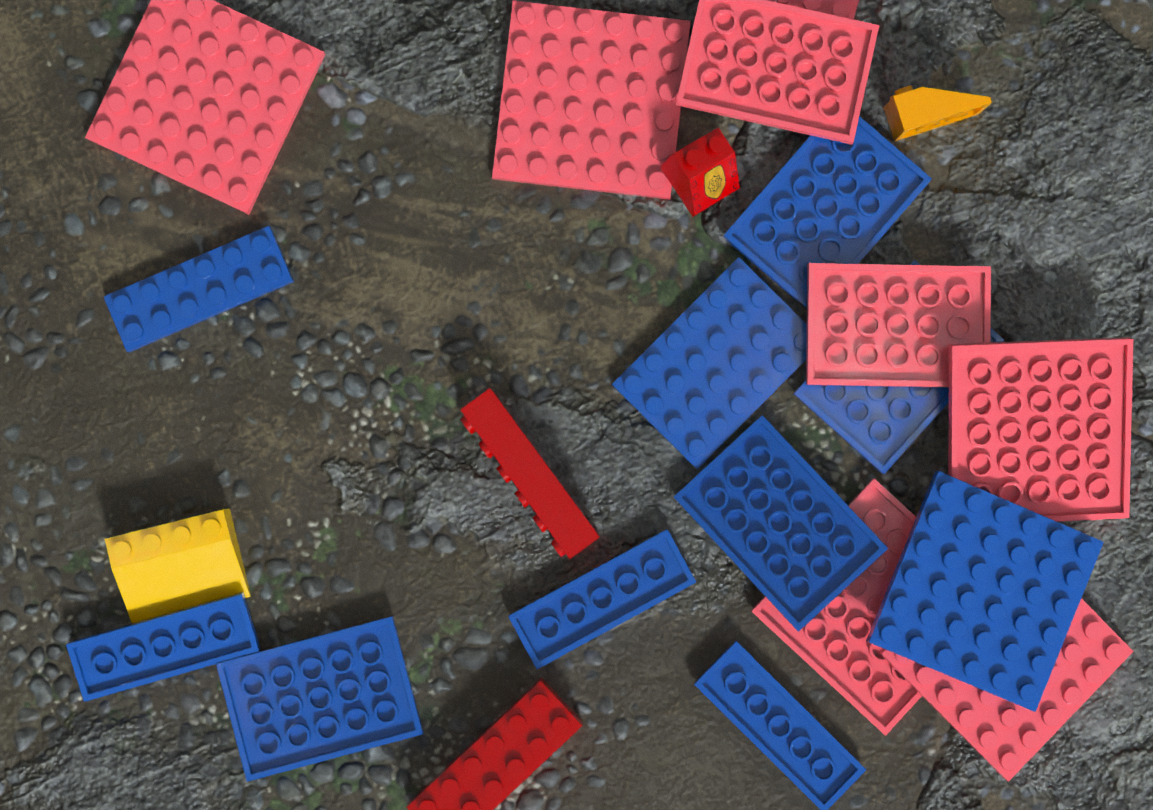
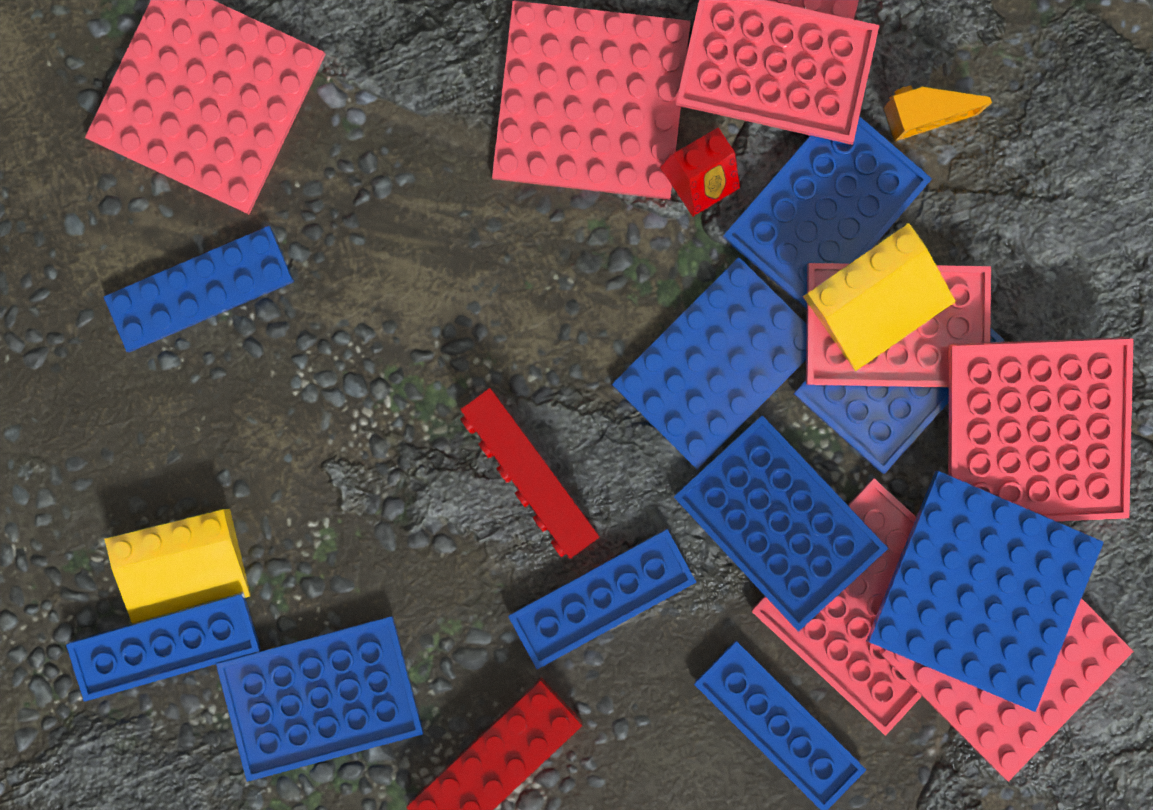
(880, 297): none -> yellow slope

